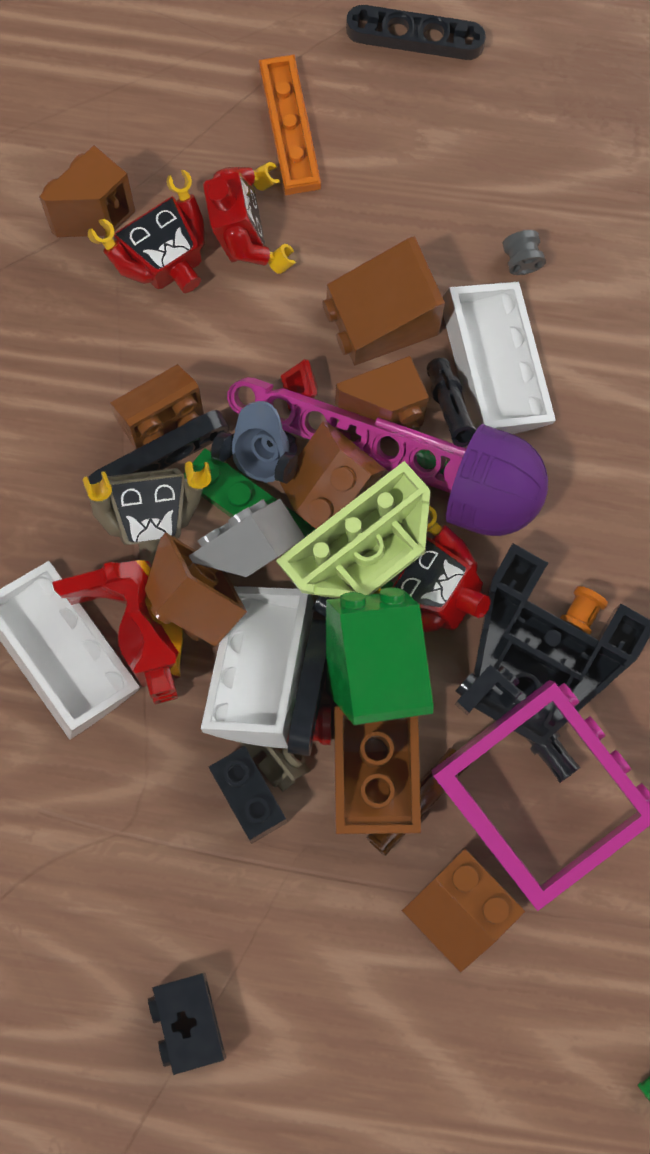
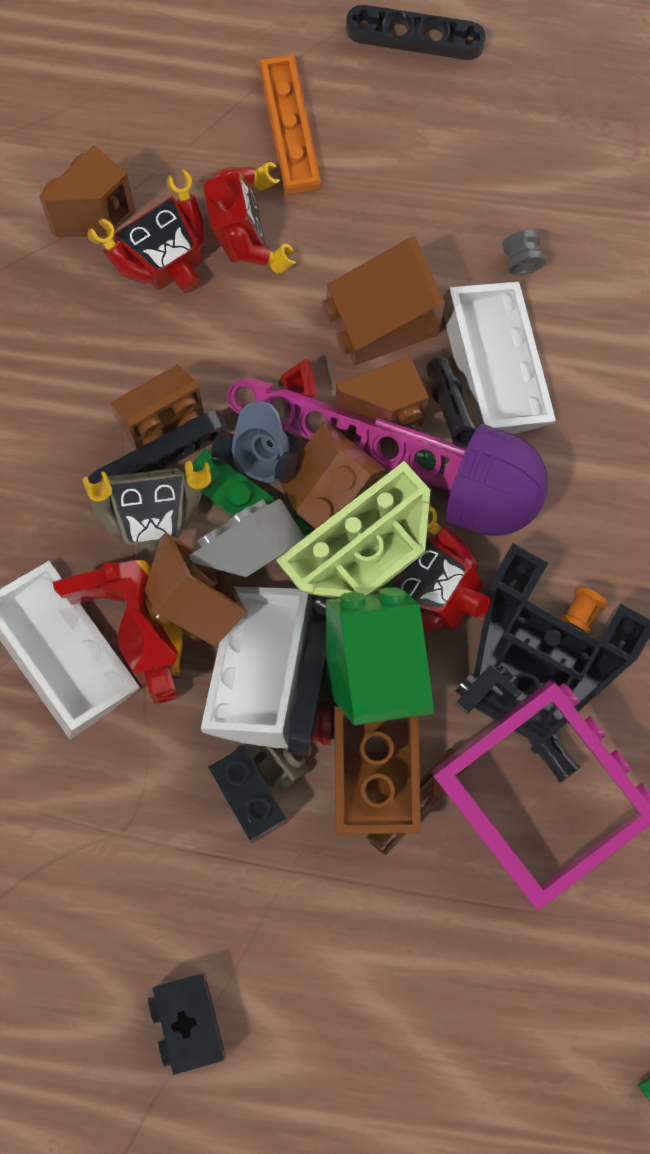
(463, 911): dark orange slope -> none

